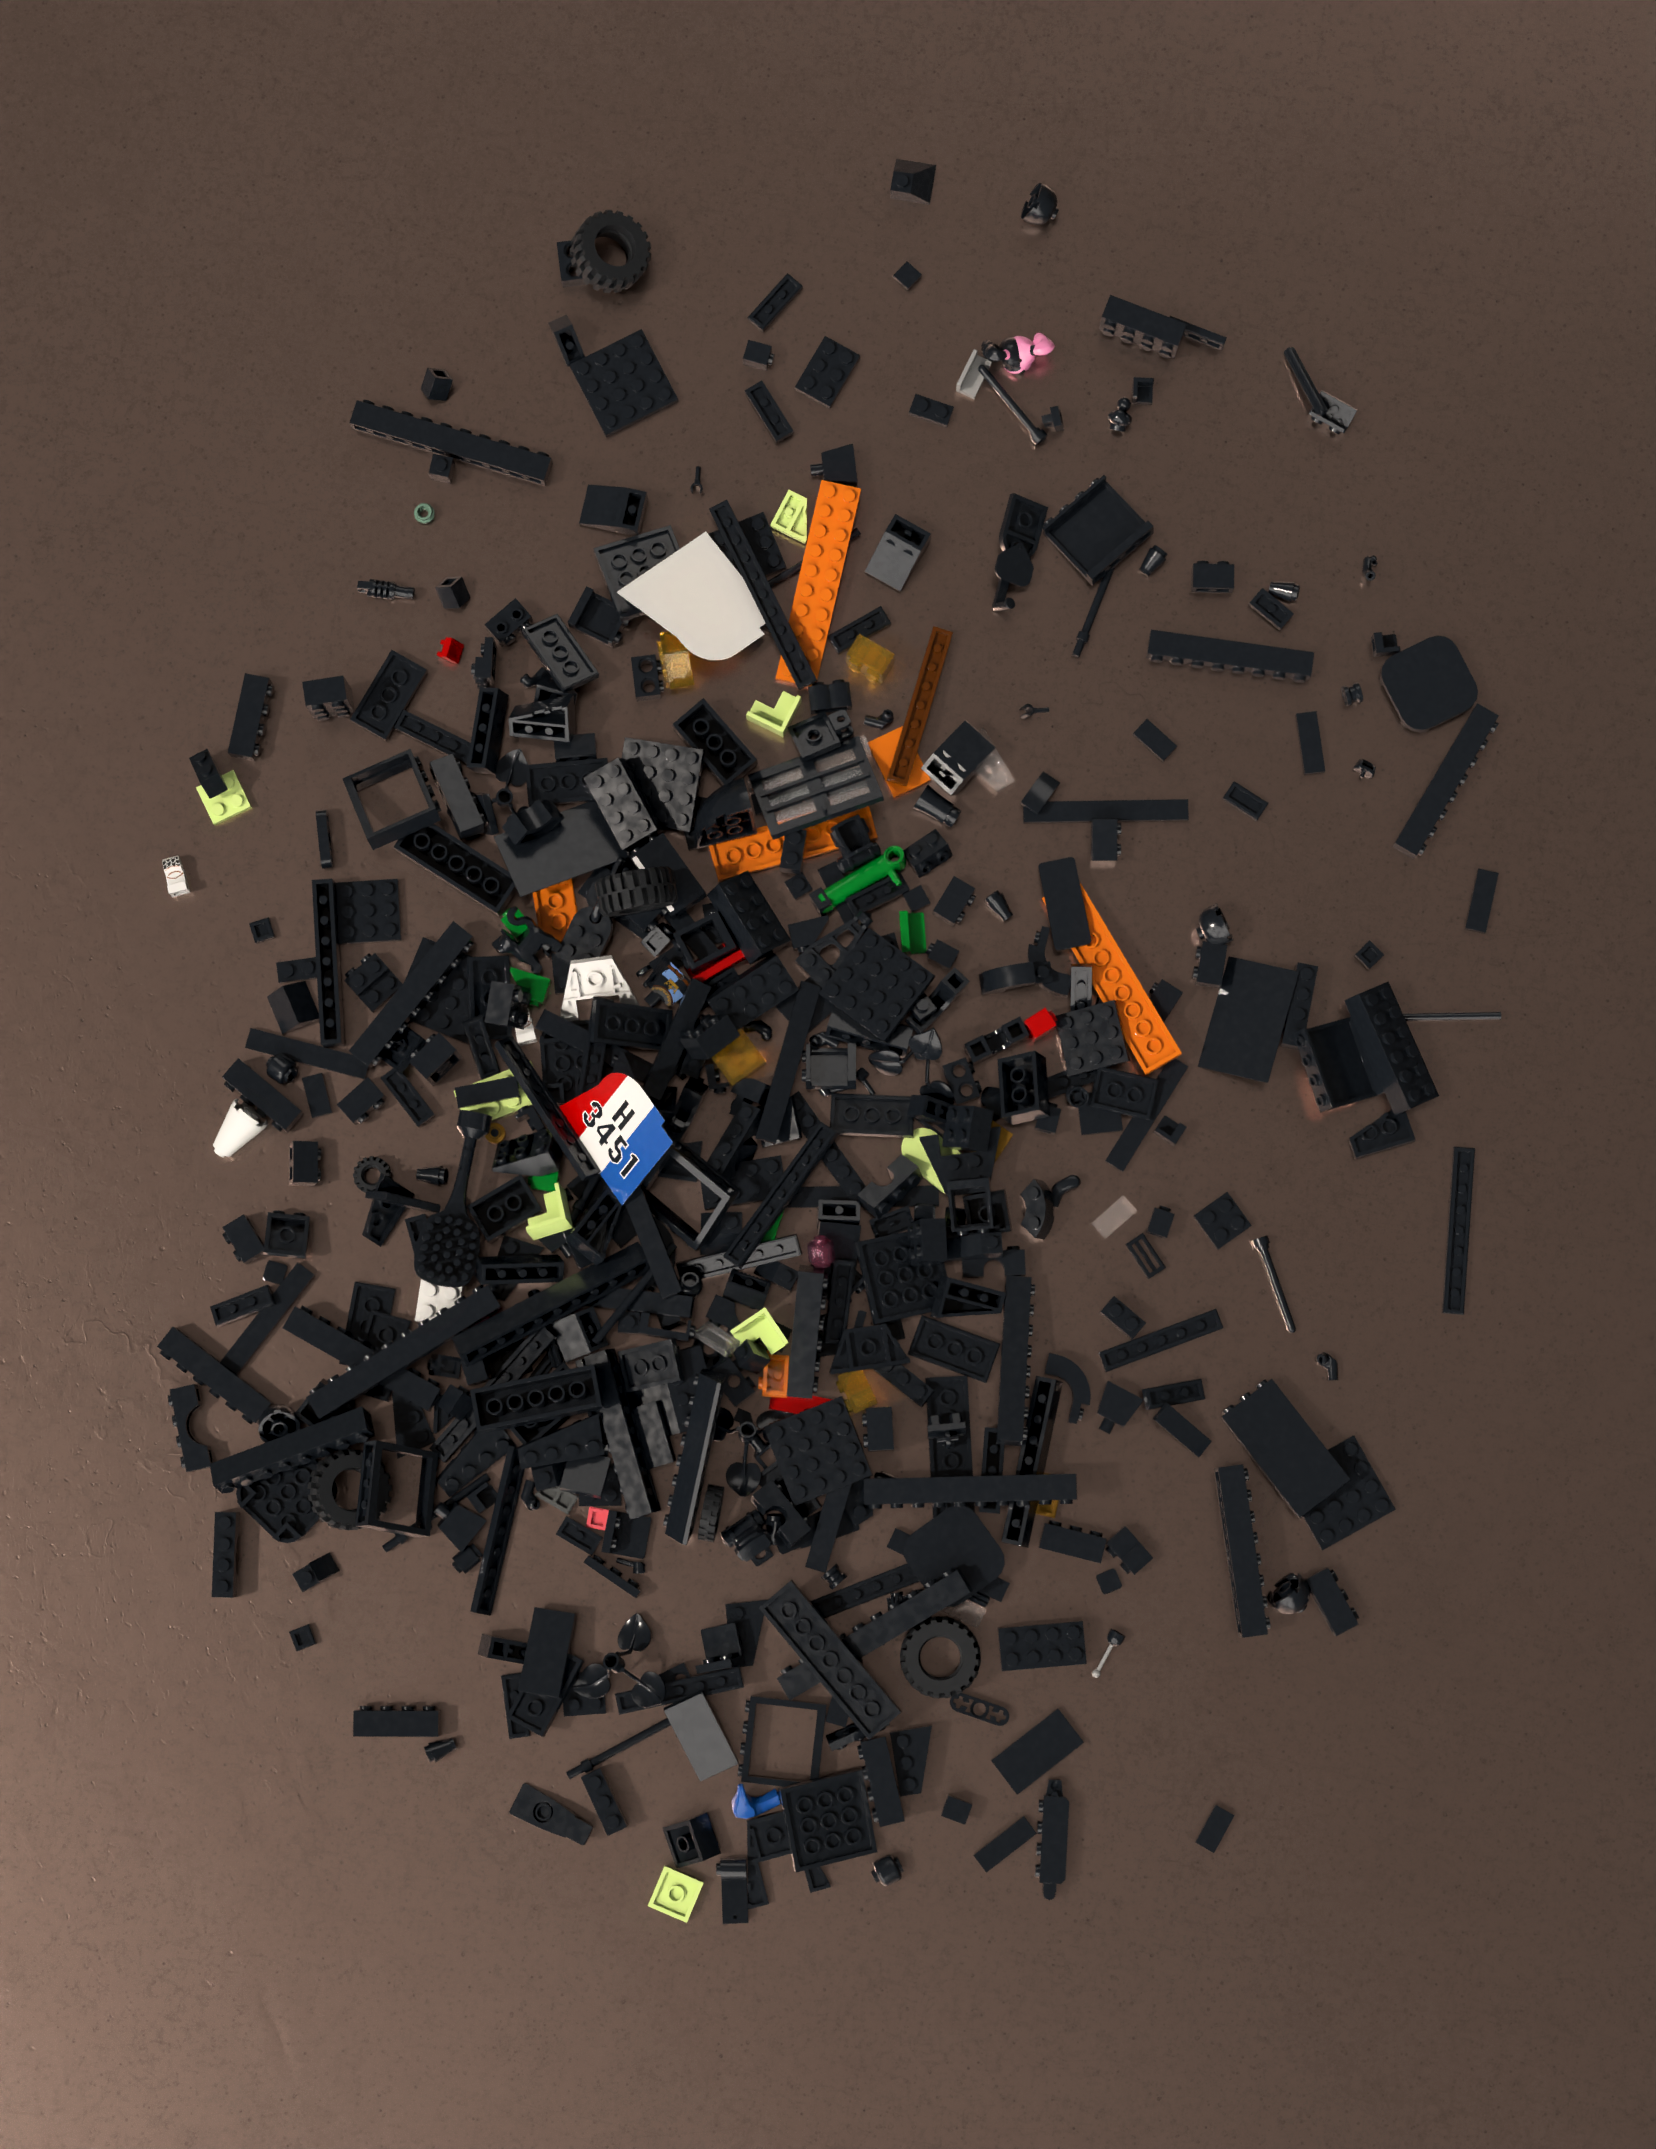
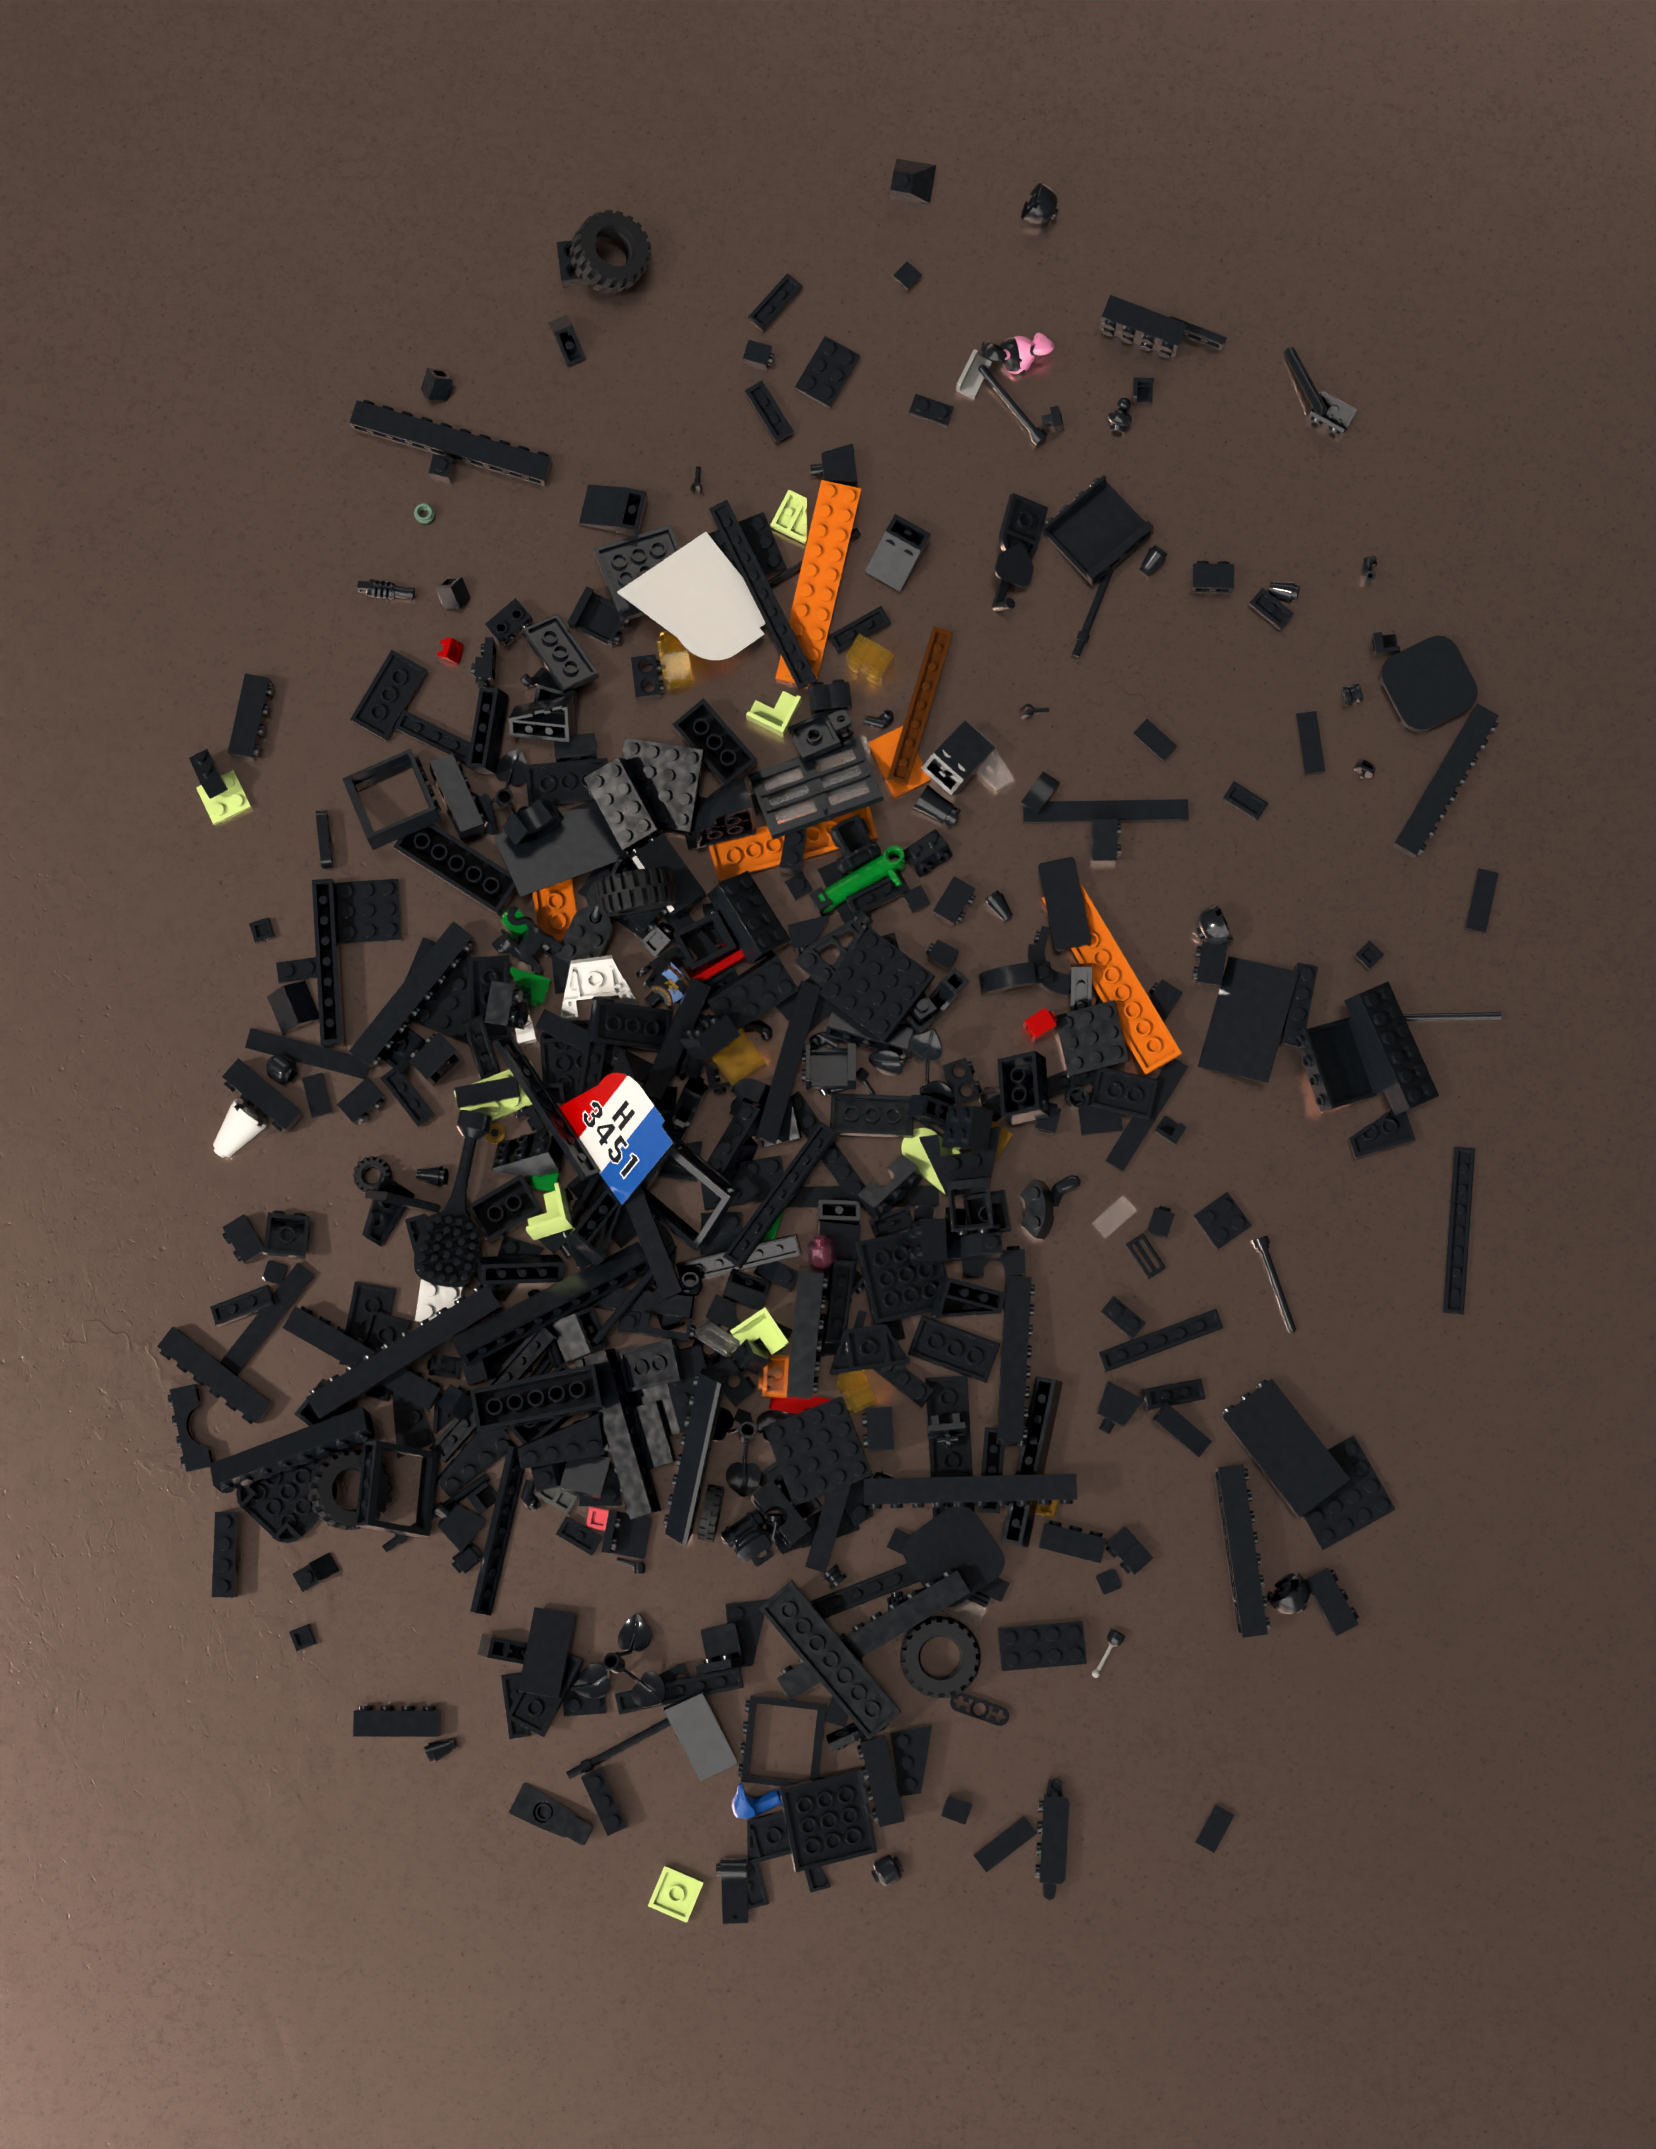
(175, 876): white leg -> none
(277, 1422): black cylinder -> none
(304, 1163): black brick -> none
(328, 698): black brick -> none
(372, 981): black plate -> none
(613, 1575): black plate -> none
(623, 383): black plate -> none
(691, 1840): black slope -> none
(759, 1447): black piece -> none
(912, 932): green panel -> none
(996, 1041): black arch -> none
(1037, 1751): black tile -> none
(1070, 1372): black arch -> none
(1230, 655): black brick -> none
(1330, 1364): black arm -> none

